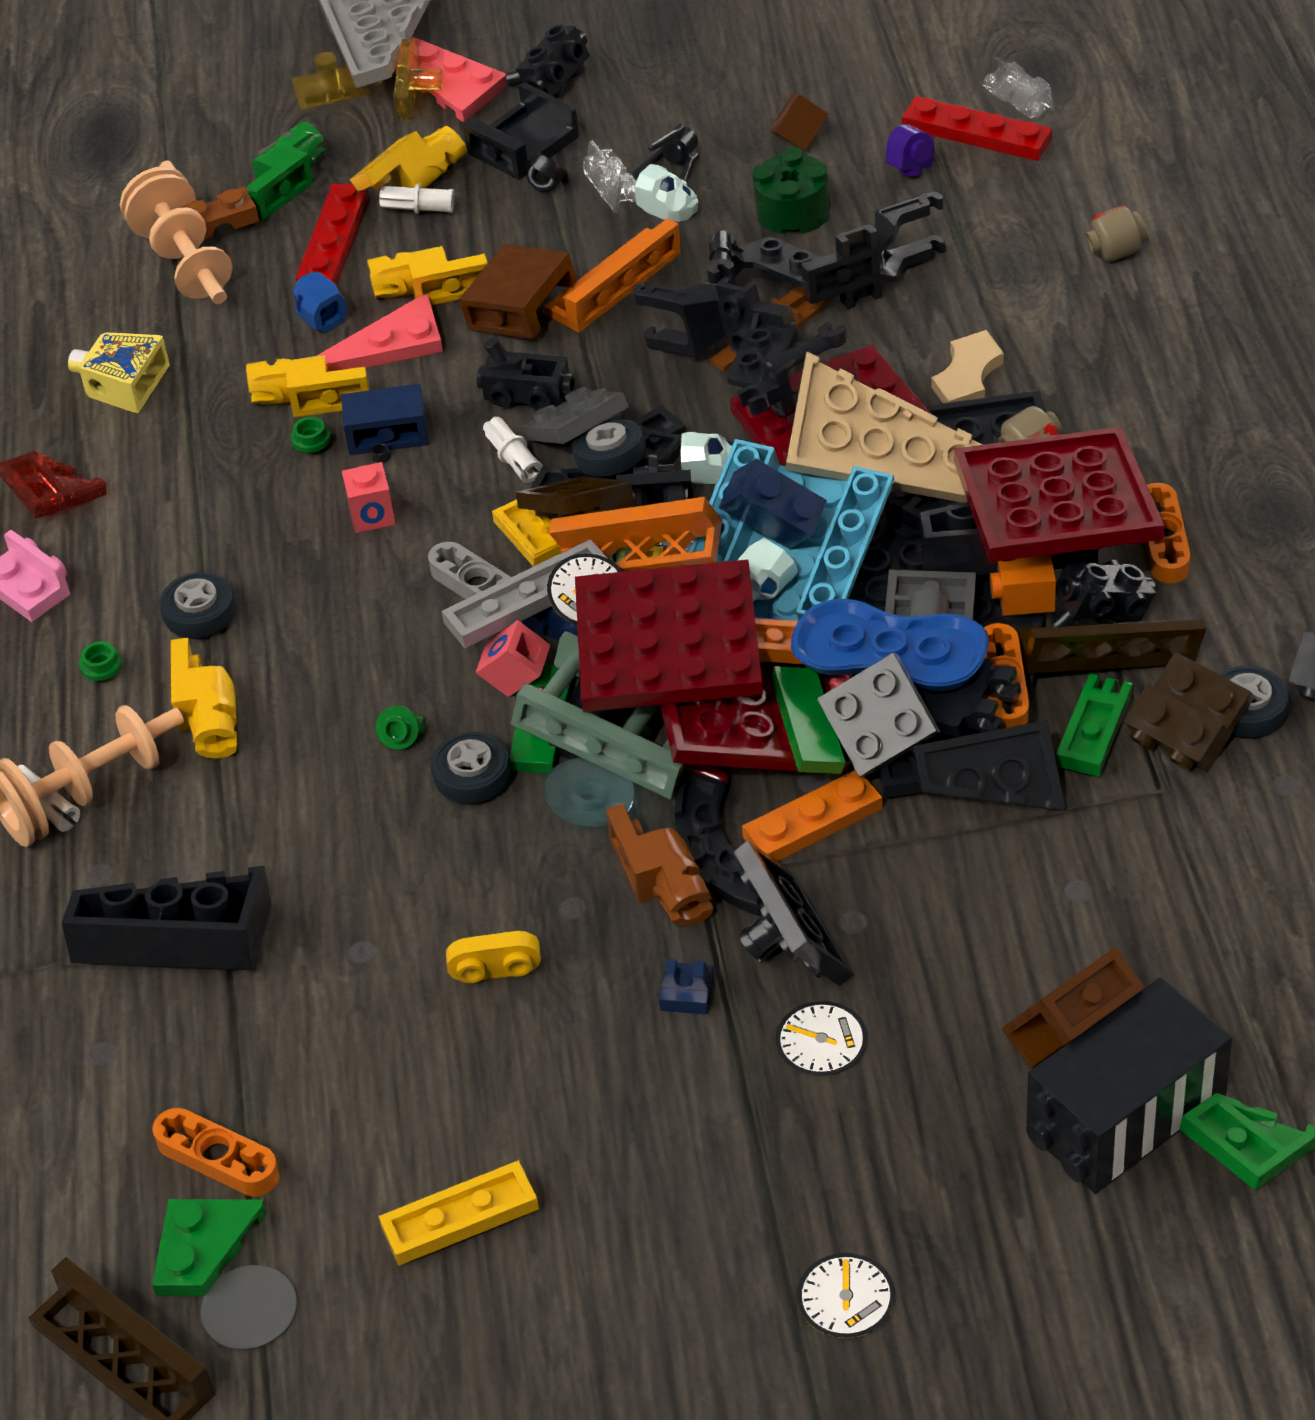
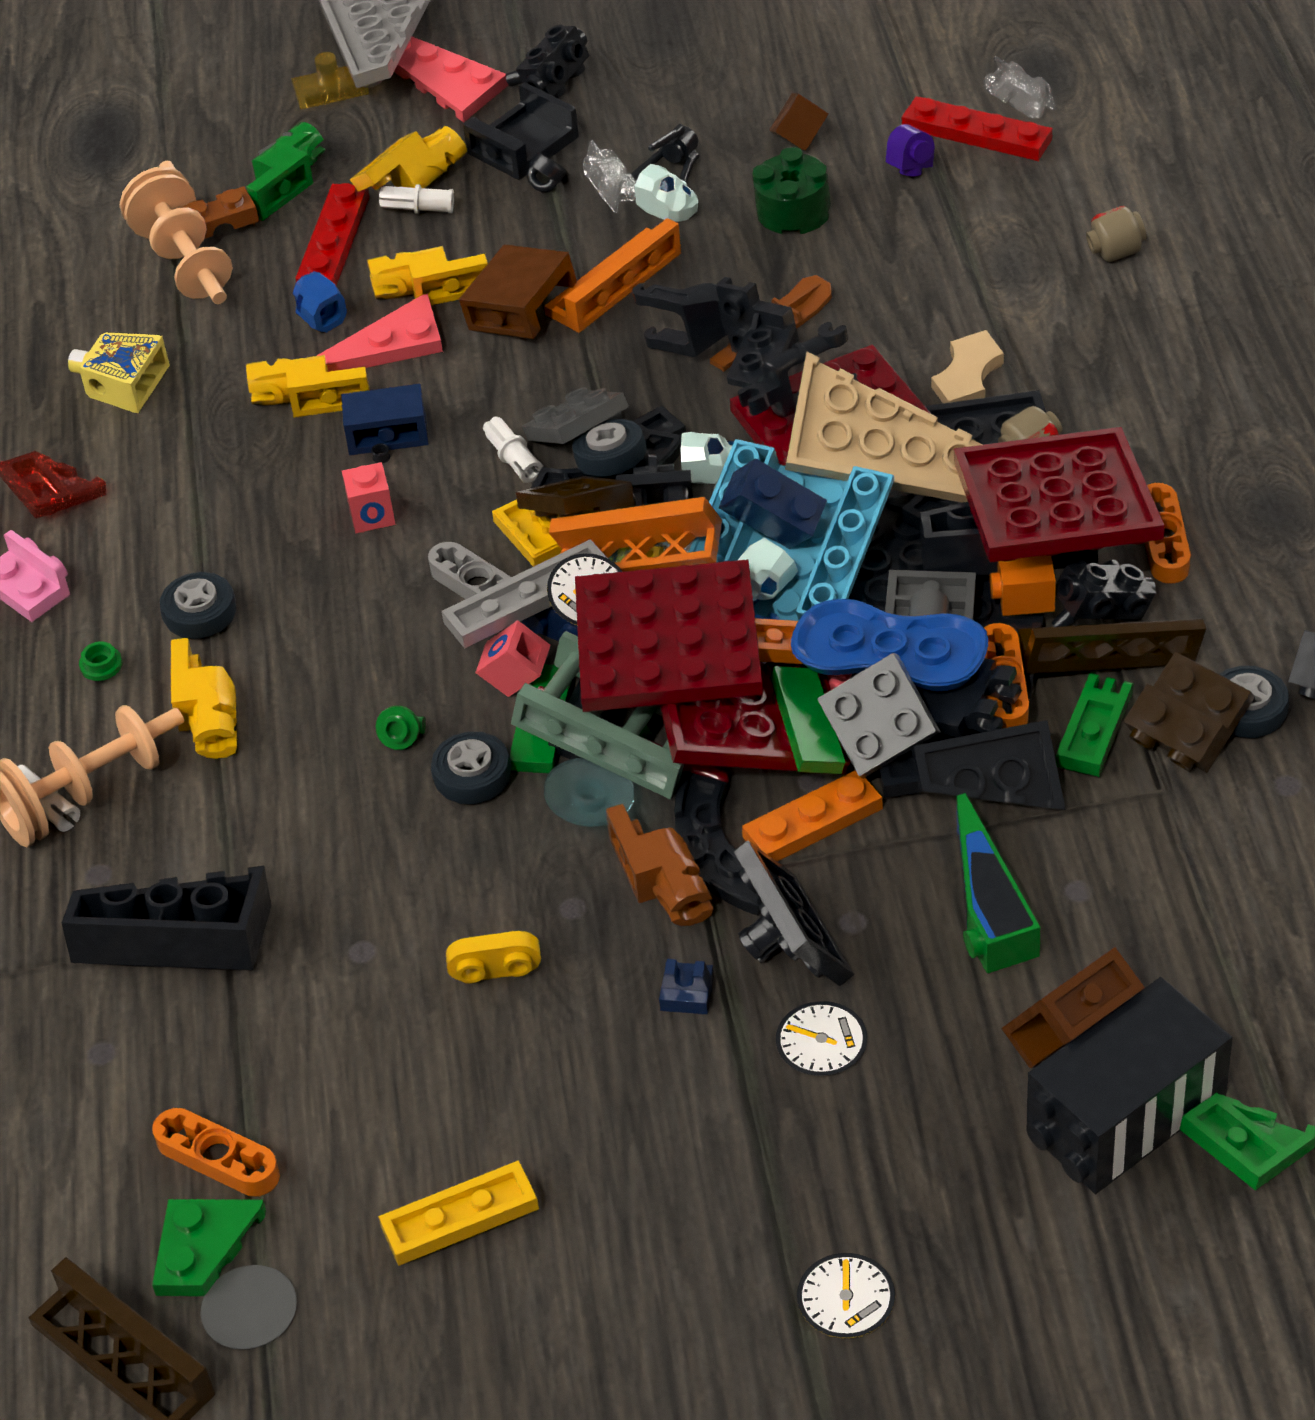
(310, 435): green plate -> none
(412, 78): clear yellow tile -> none
(523, 377): black brick -> none
(851, 271): black piece -> none
(997, 915): none -> slope

